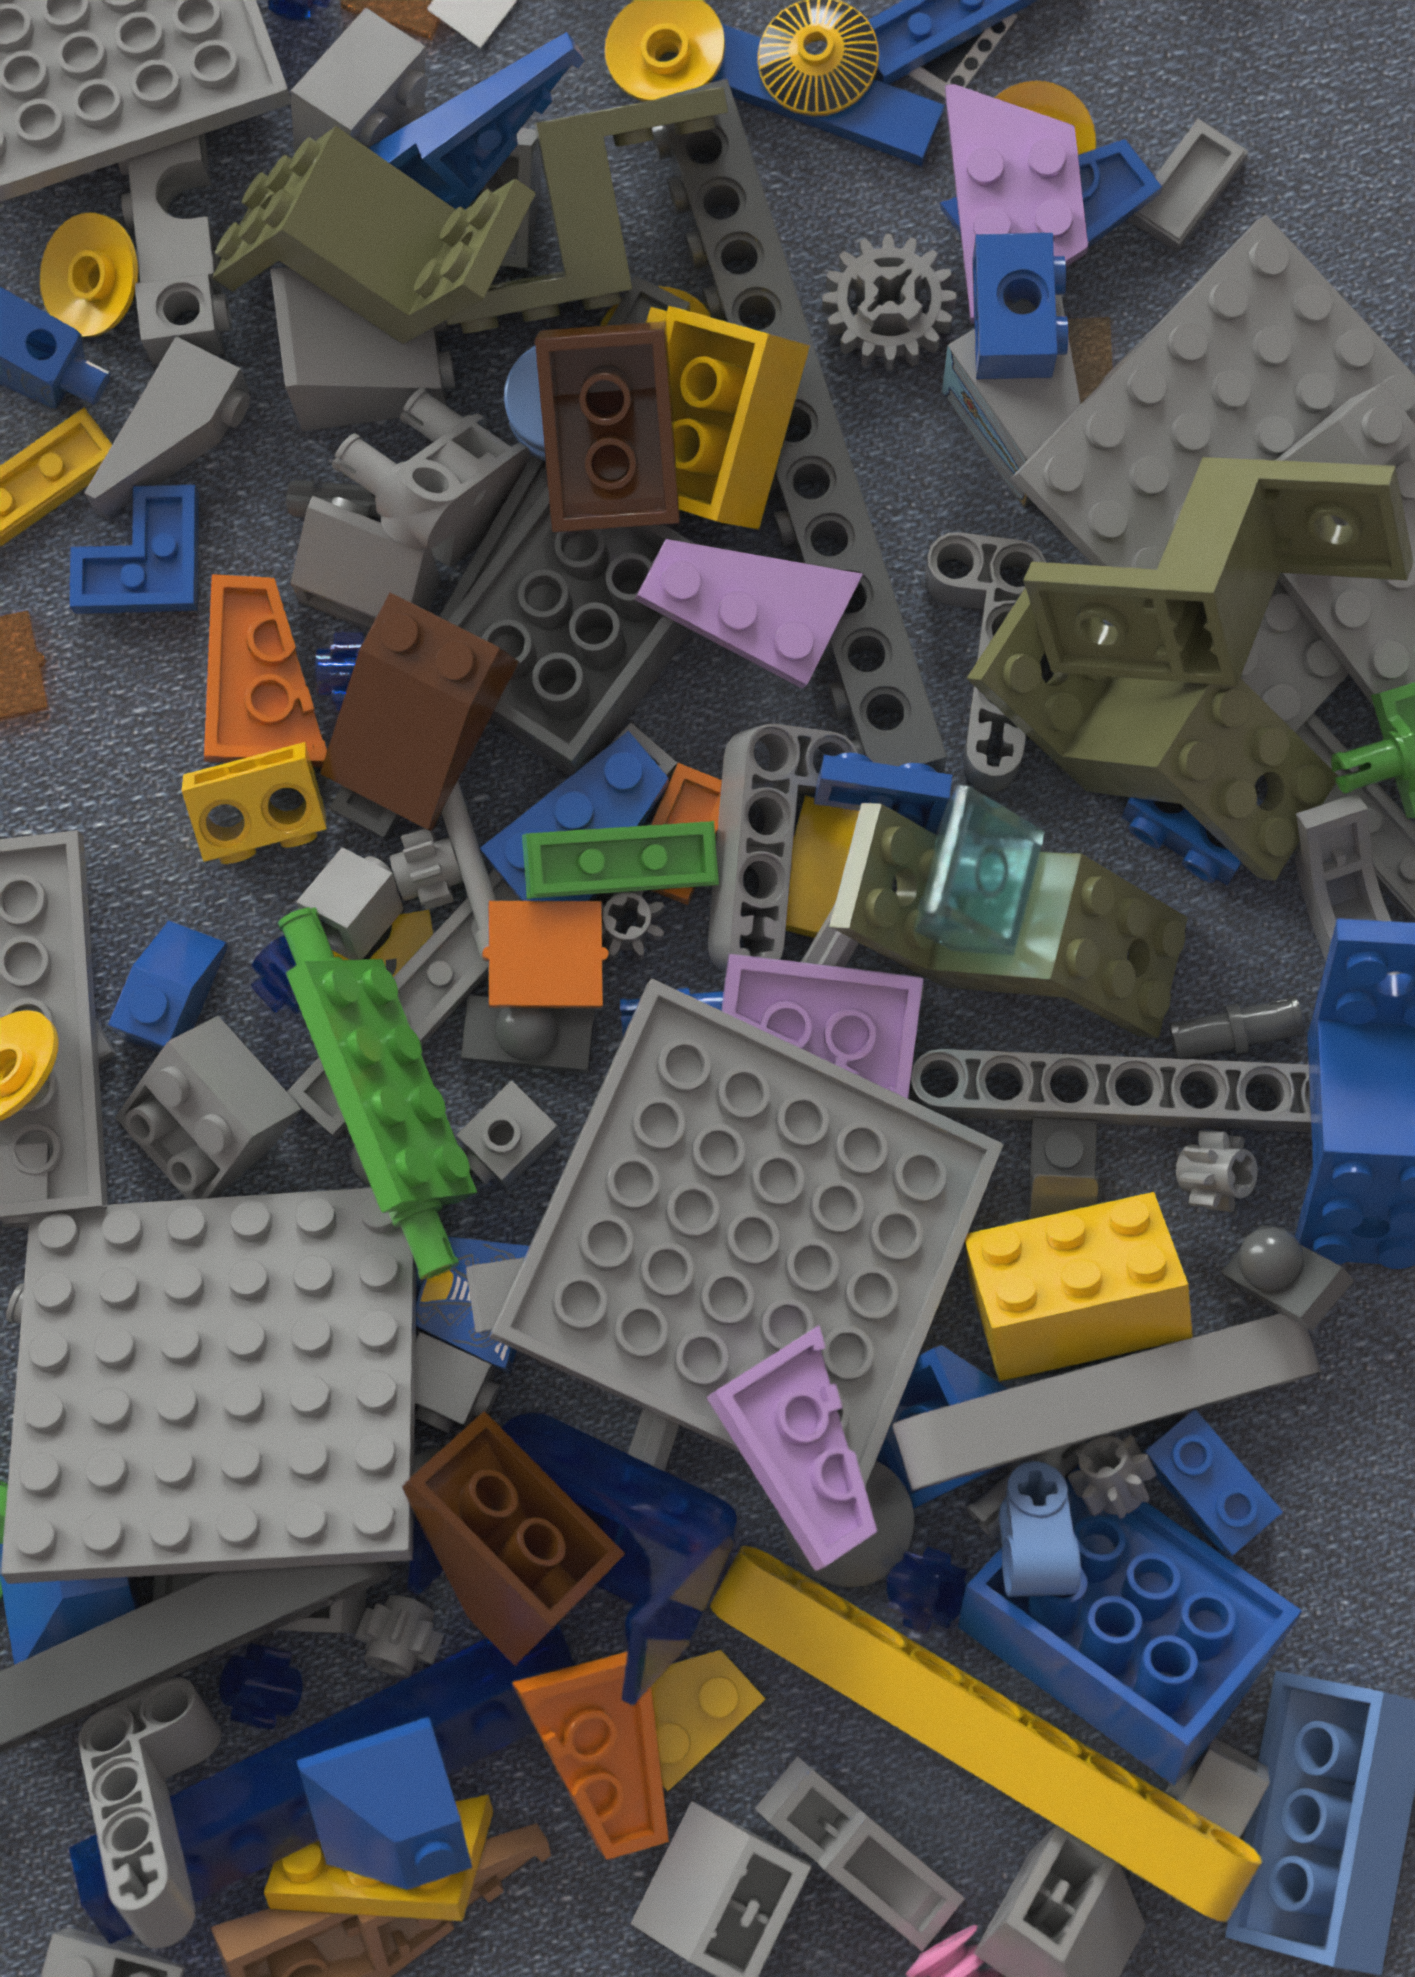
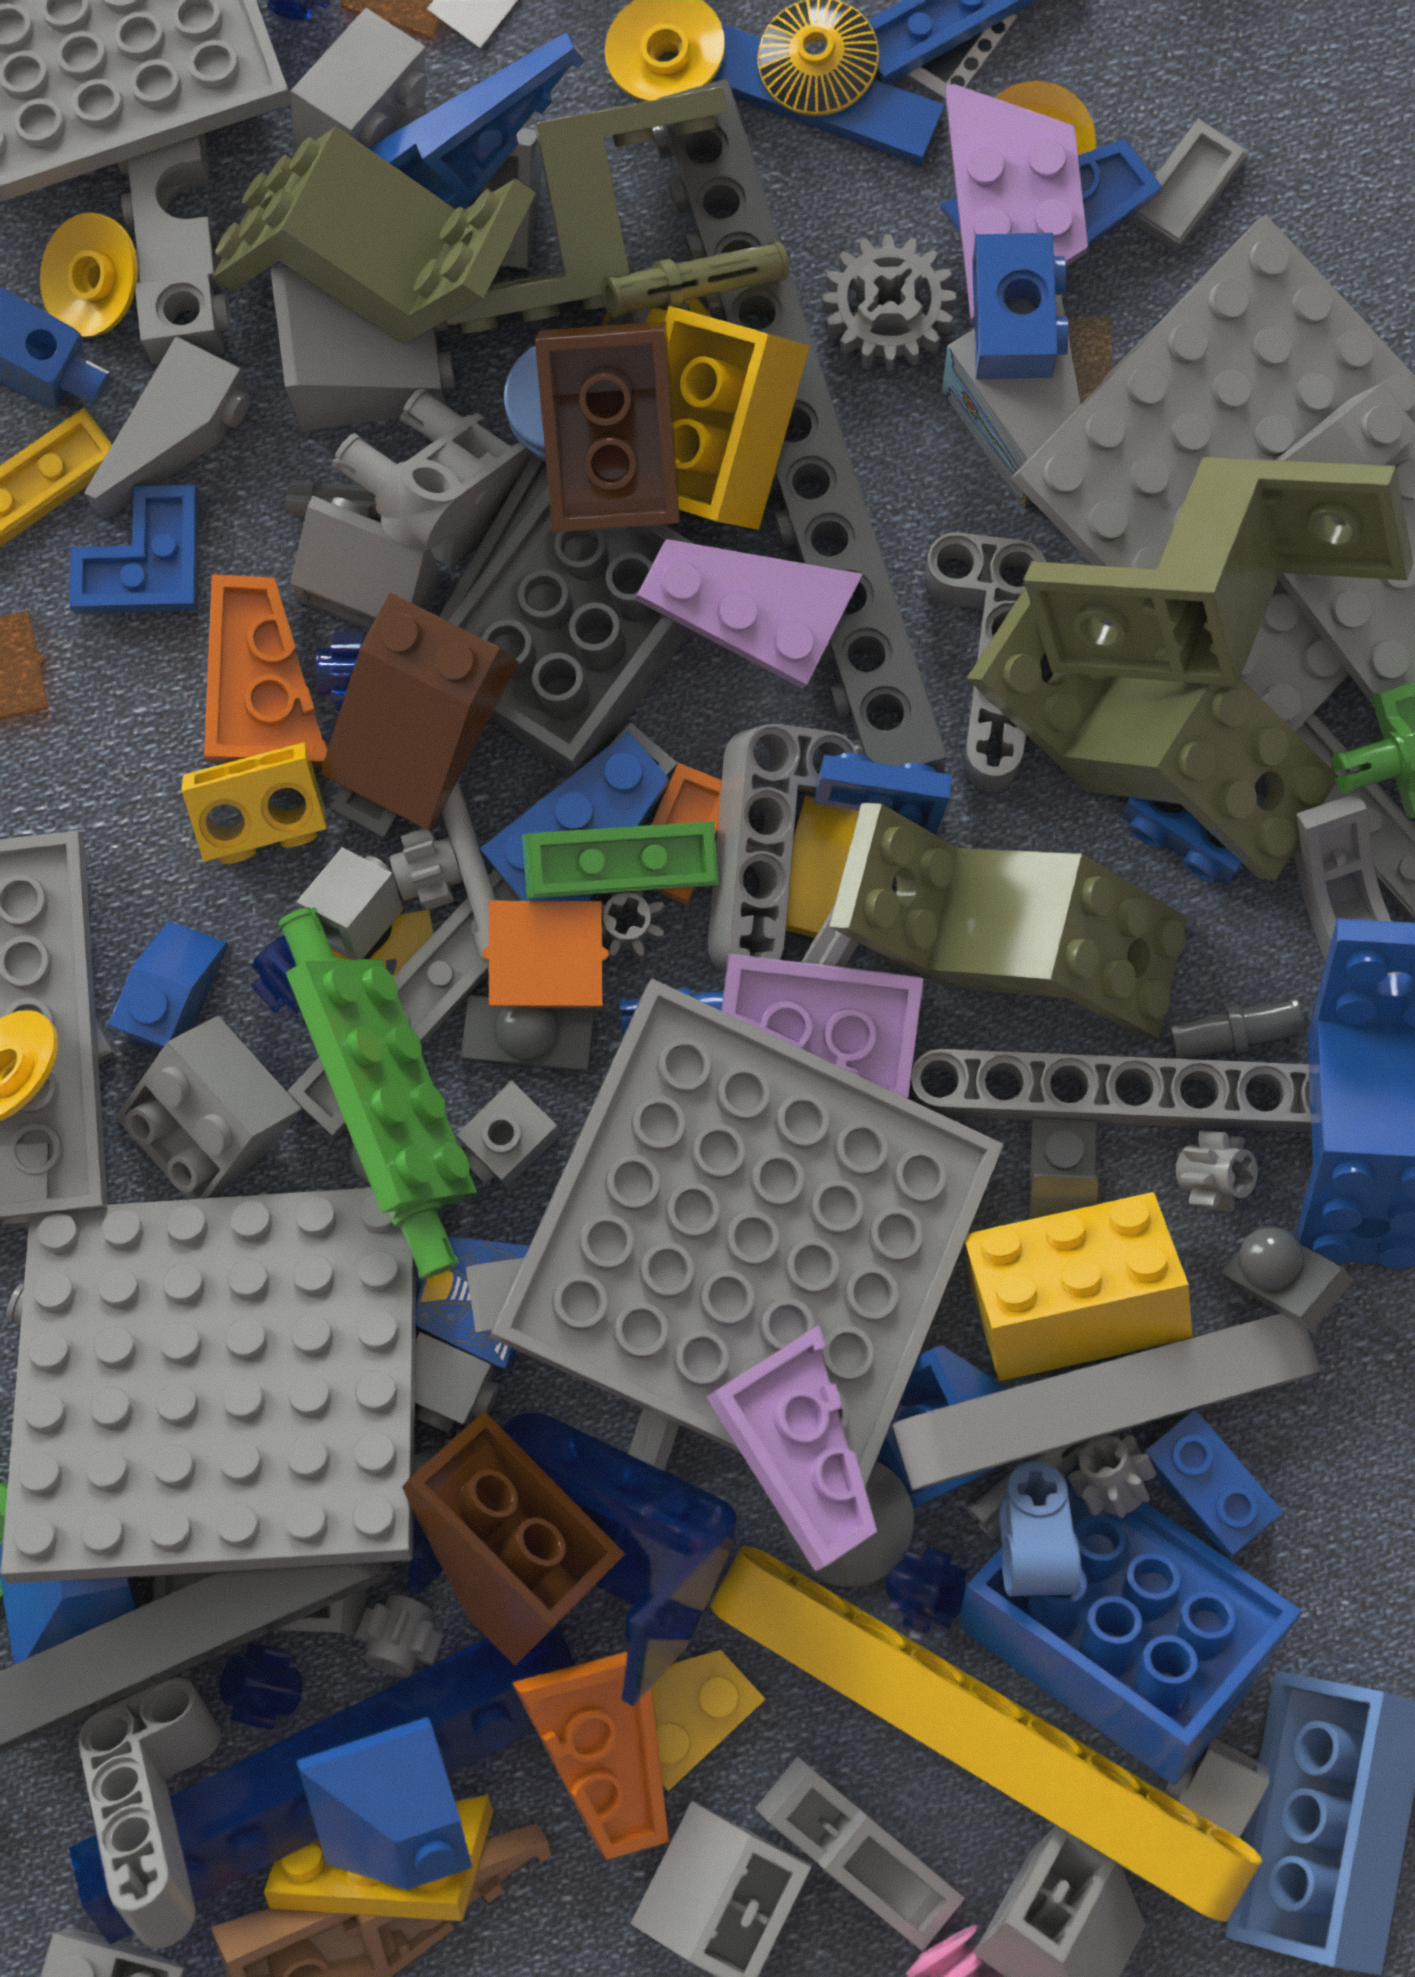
(673, 283): none -> olive pin
(979, 876): clear light blue slope -> none

